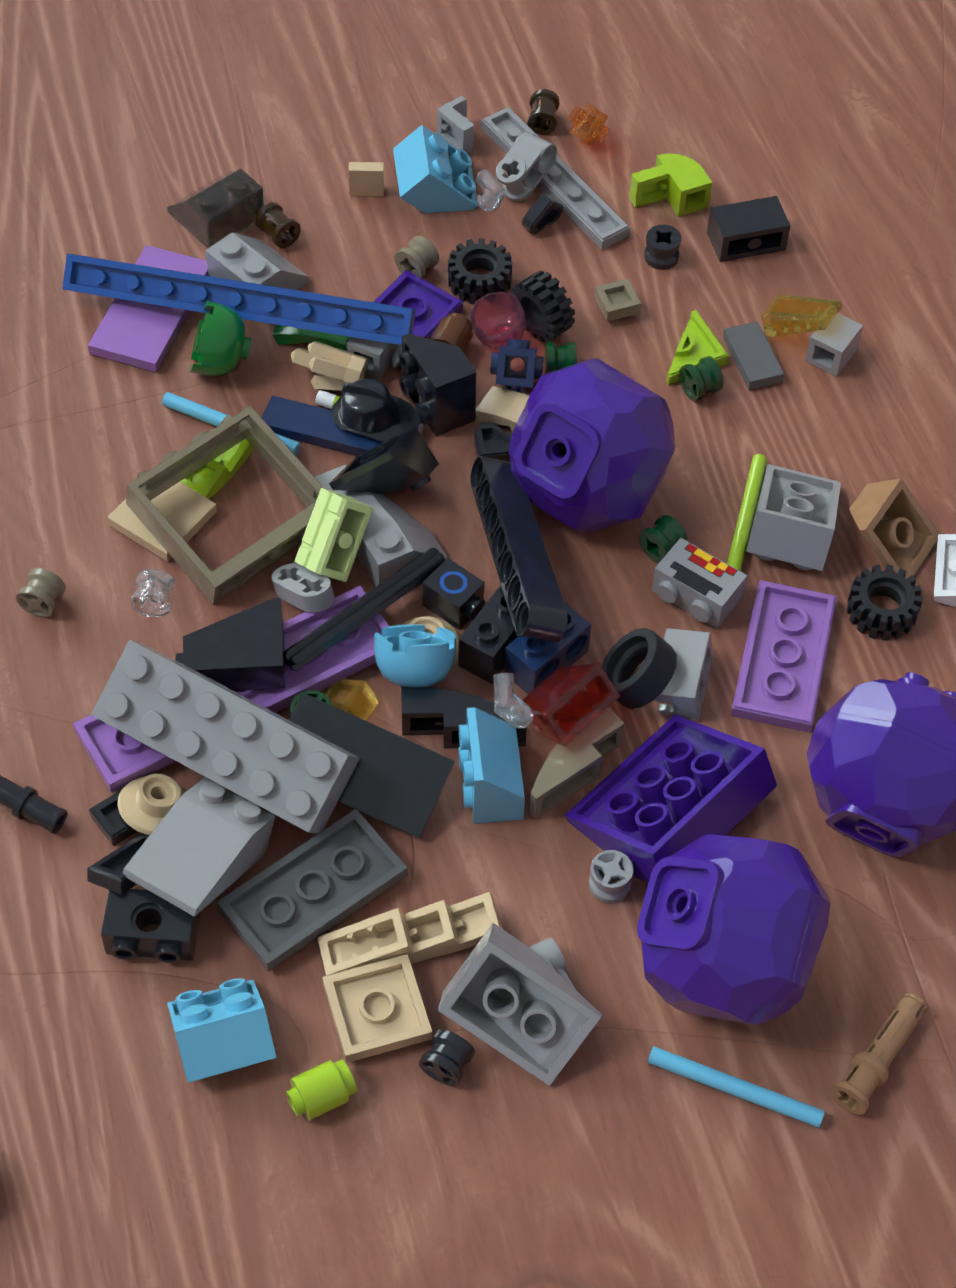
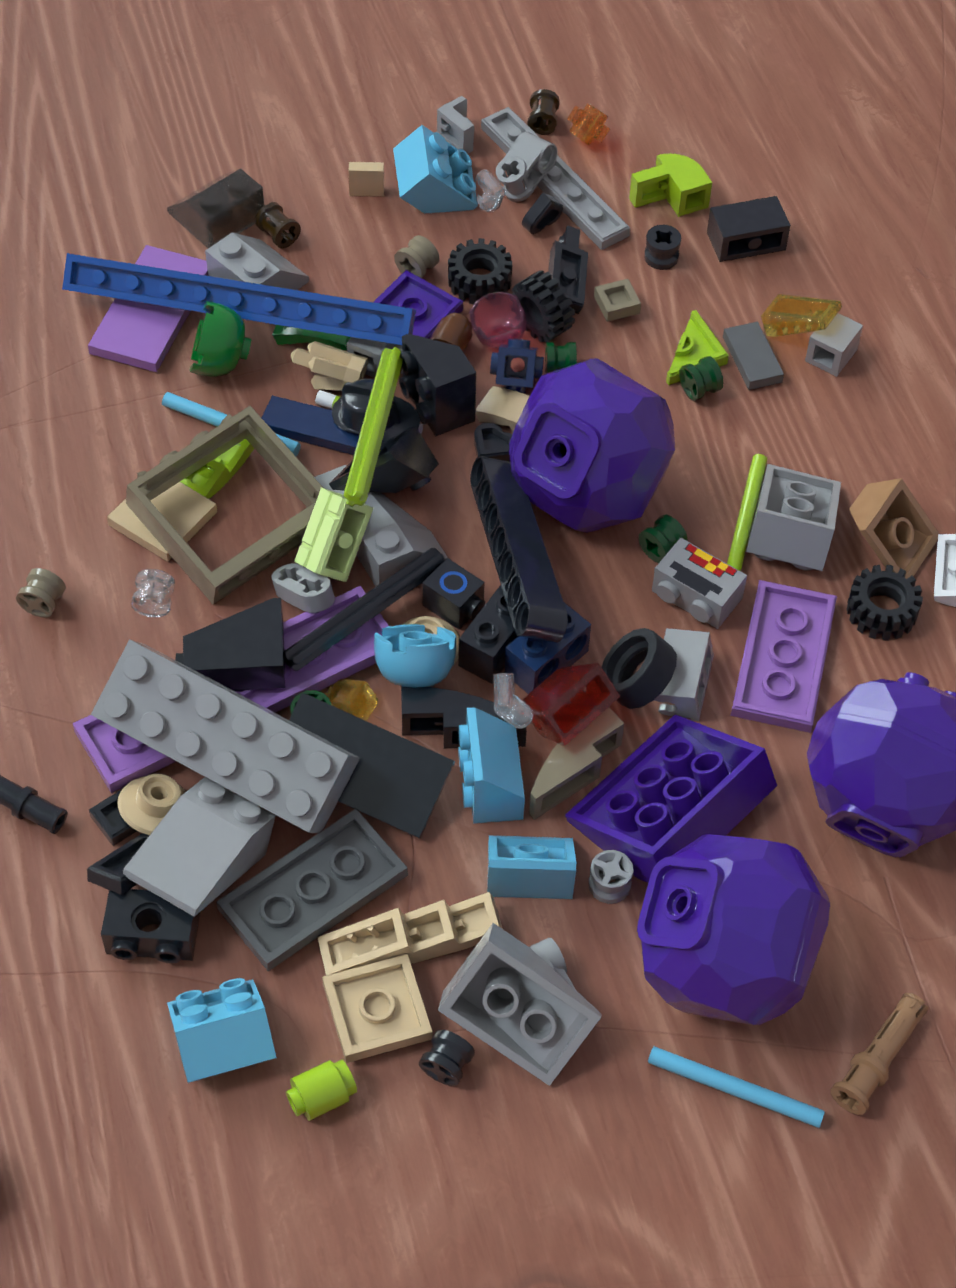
(373, 428): none -> lime axle
(531, 867): none -> medium azure slope
(570, 266): none -> black hinge

